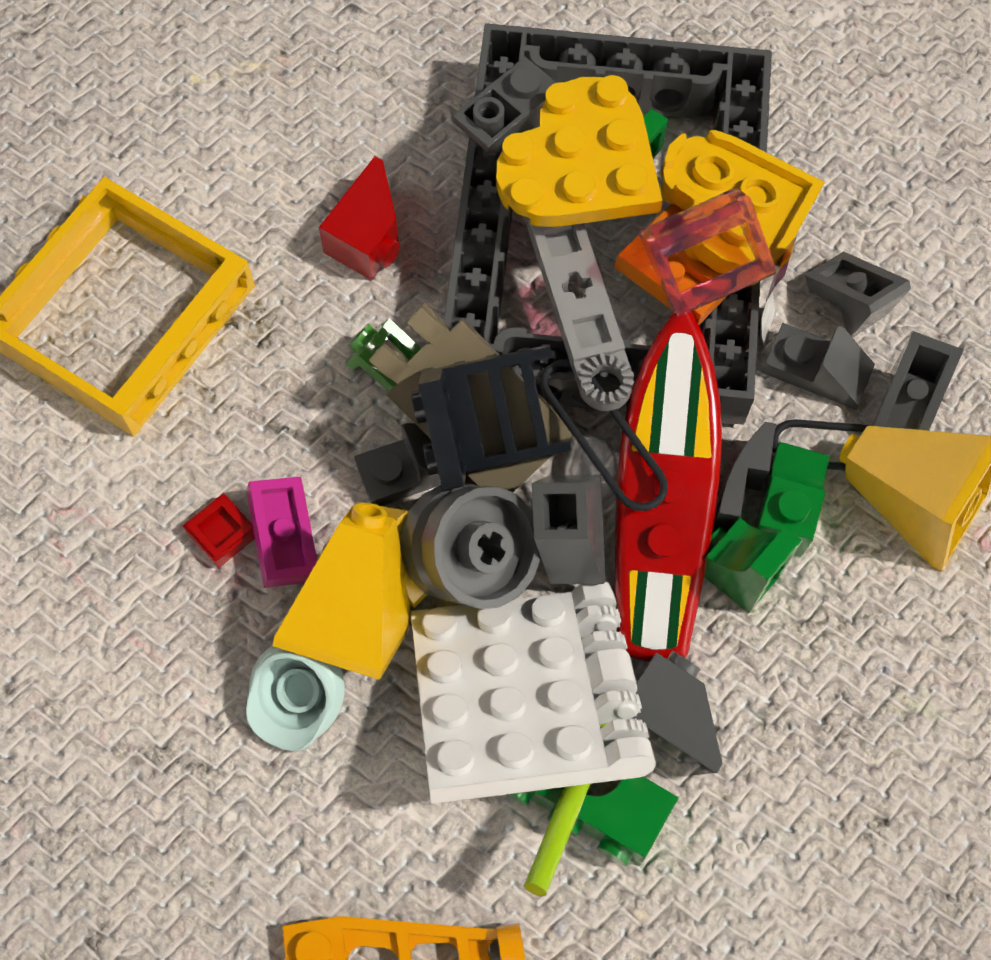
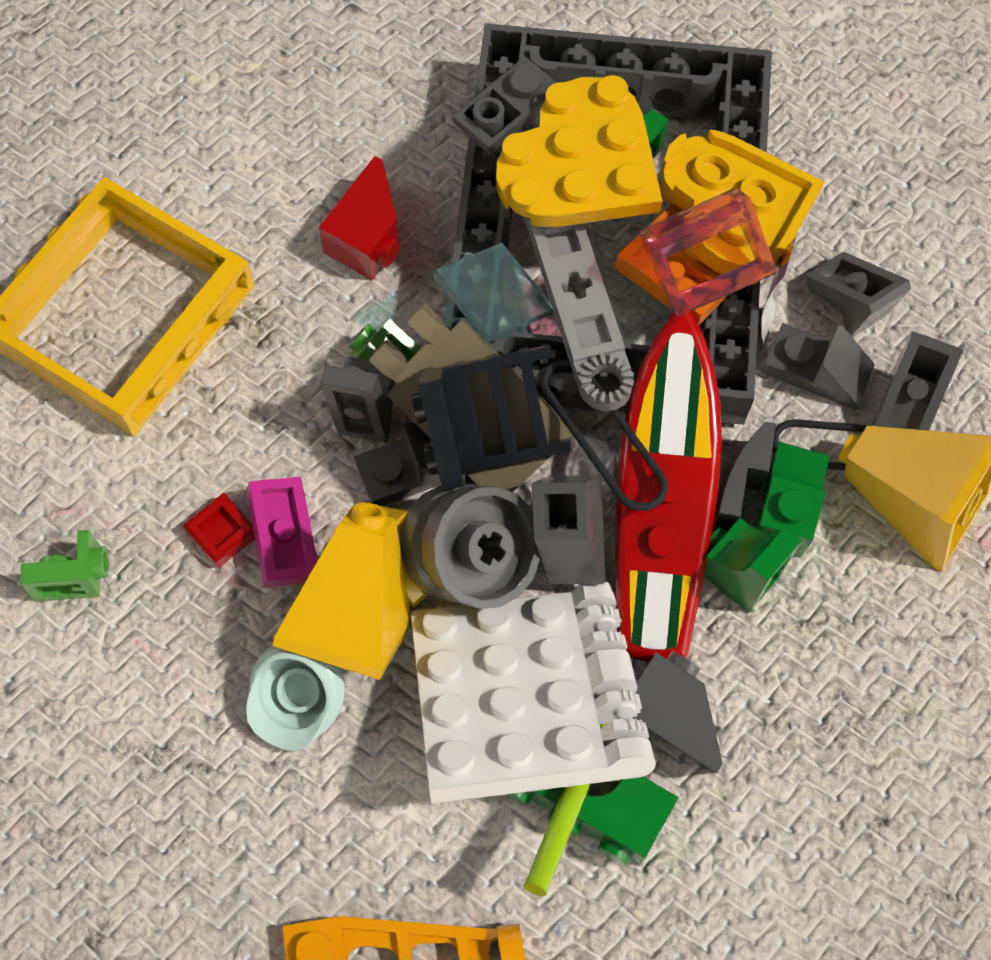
(64, 578): none -> bright green bracket
(358, 399): none -> dark grey slope
(494, 292): none -> clear light blue piece

